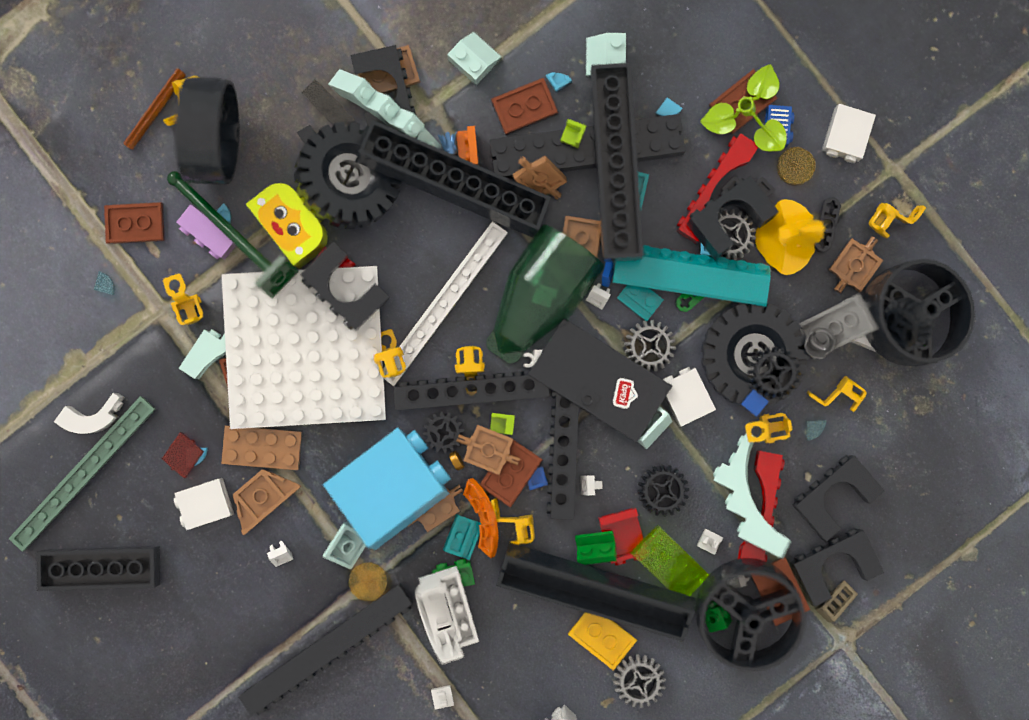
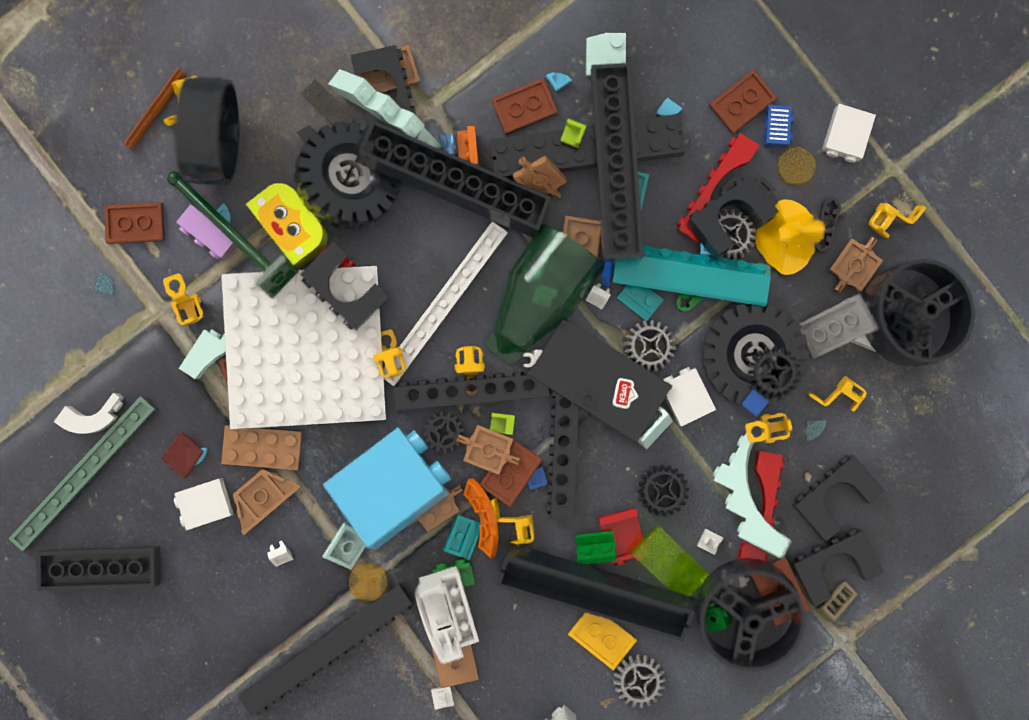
(456, 460): pearl gold tile -> none
(458, 670): none -> medium nougat plate
(473, 57): light aqua slope -> none
(589, 485): white tile -> none
(761, 84): lime plant -> none
(819, 343): flat silver hair -> none

